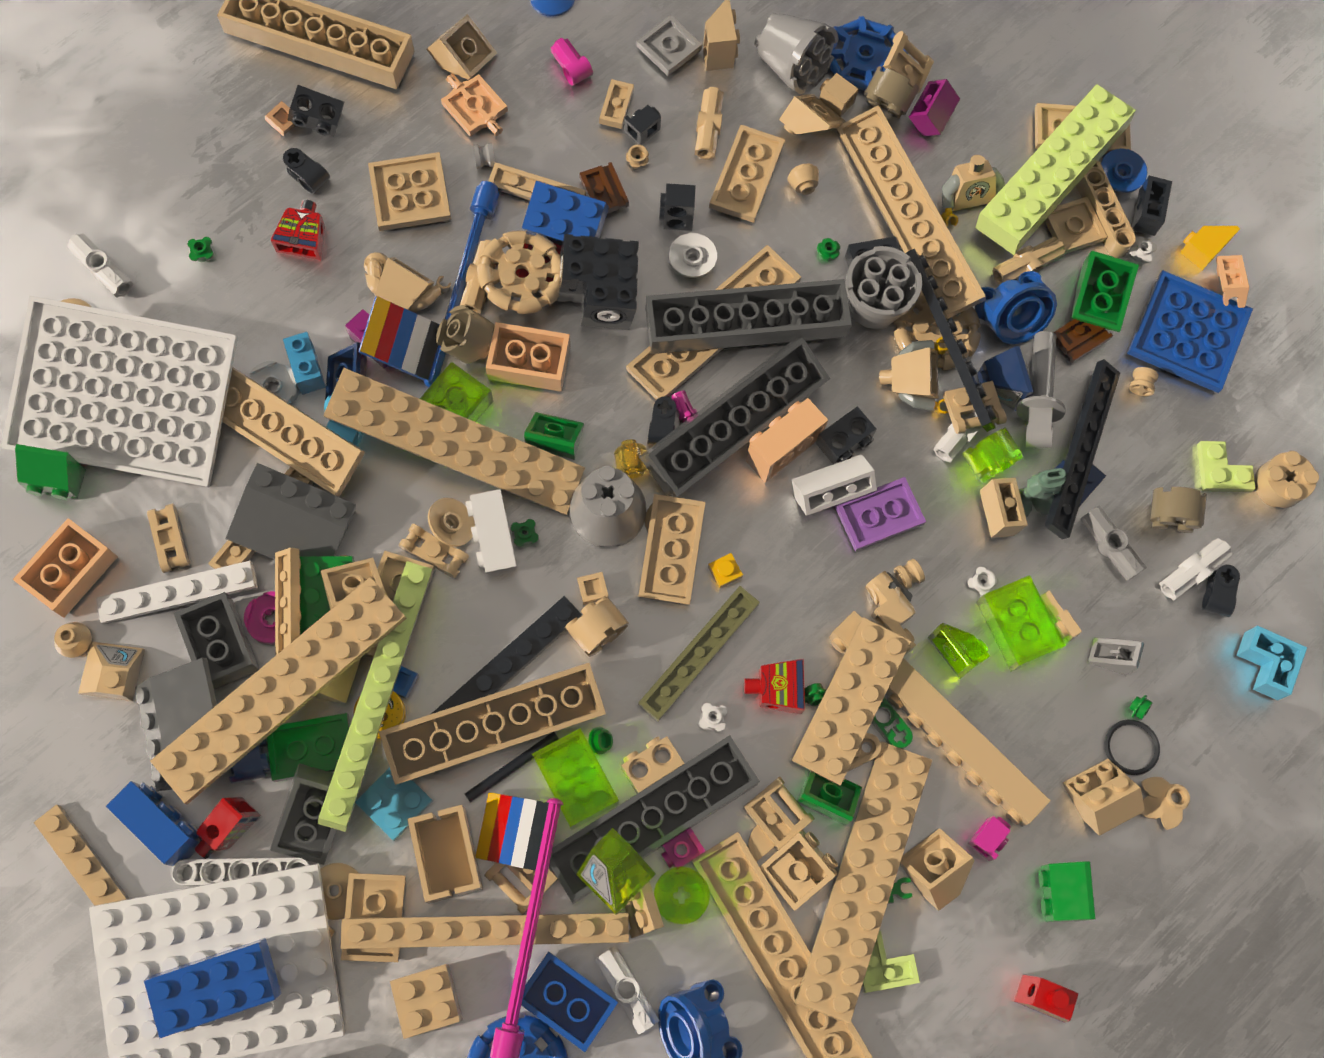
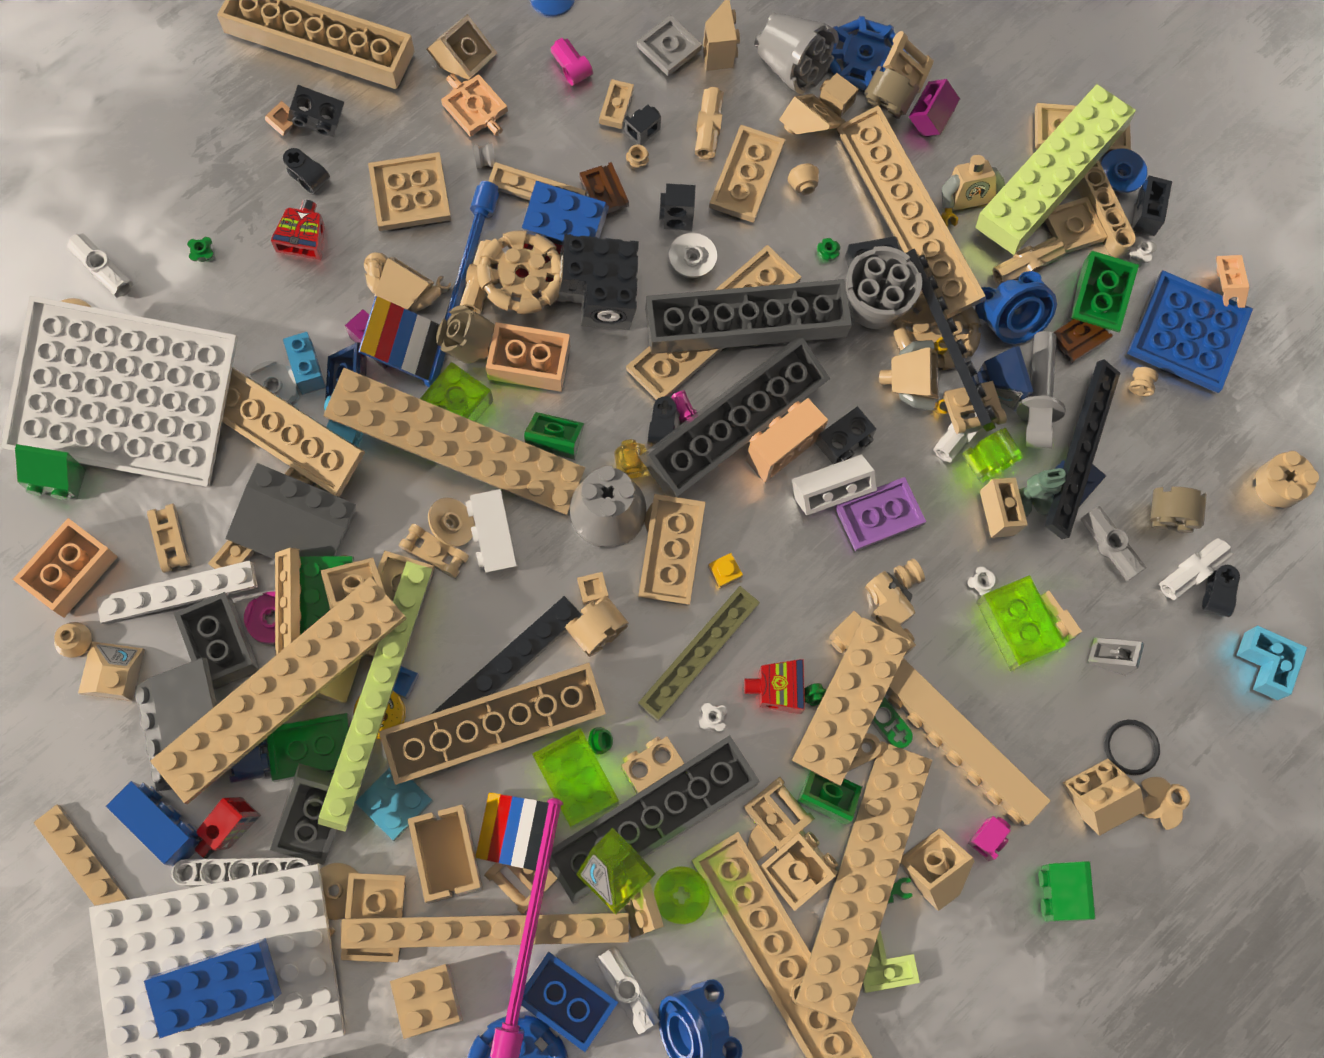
(509, 768): black bar -> none
(530, 537): green plate -> none
(692, 845): dark pink brick -> none
(959, 648): clear neon green slope -> none
(1047, 998): red torso -> none
(1140, 707): green plate -> none
(1207, 243): yellow slope -> none
(1217, 474): yellowish green plate -> none

